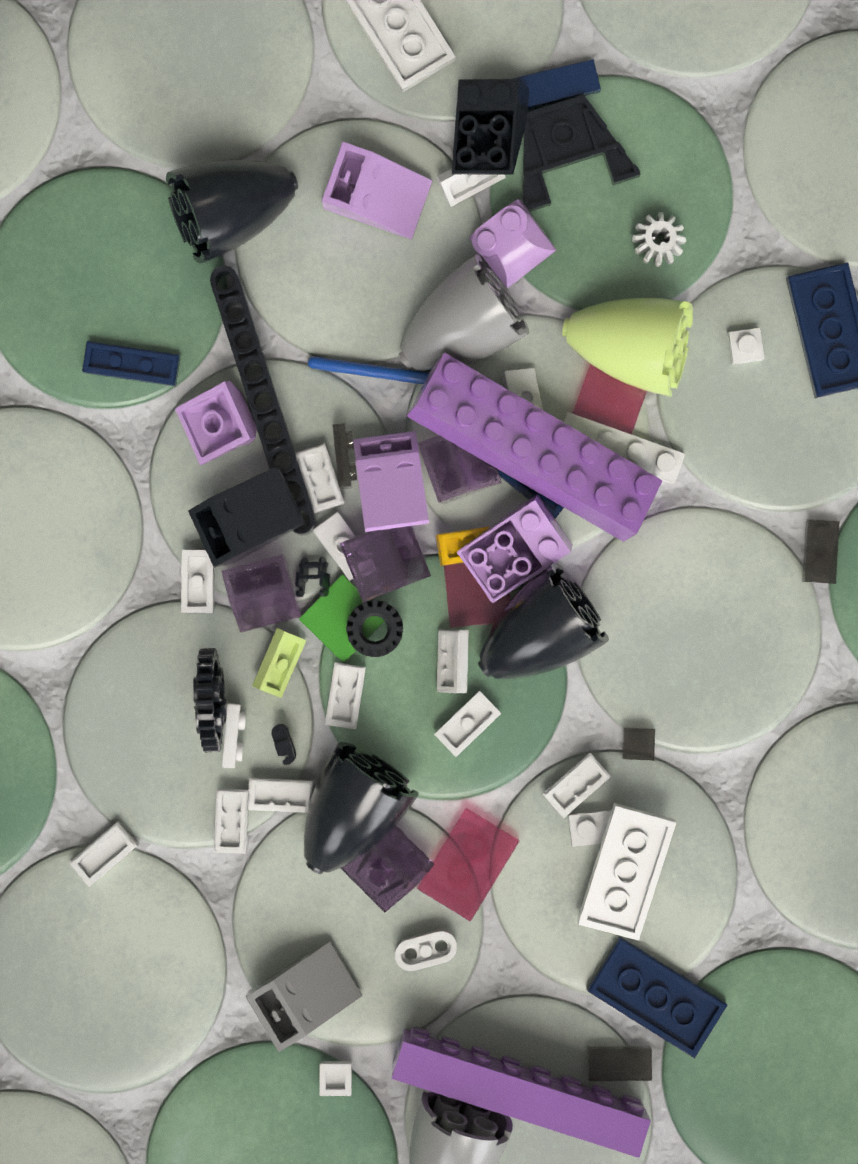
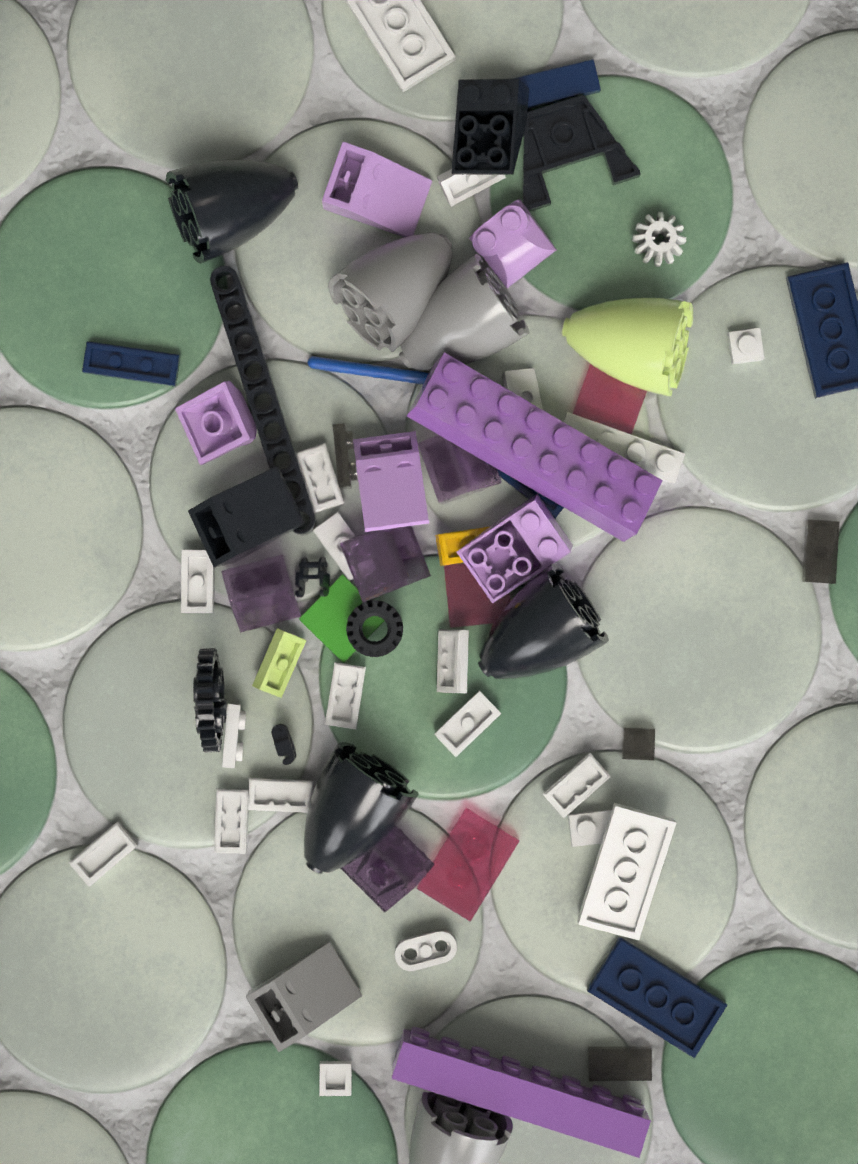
(391, 287): none -> light grey cylinder

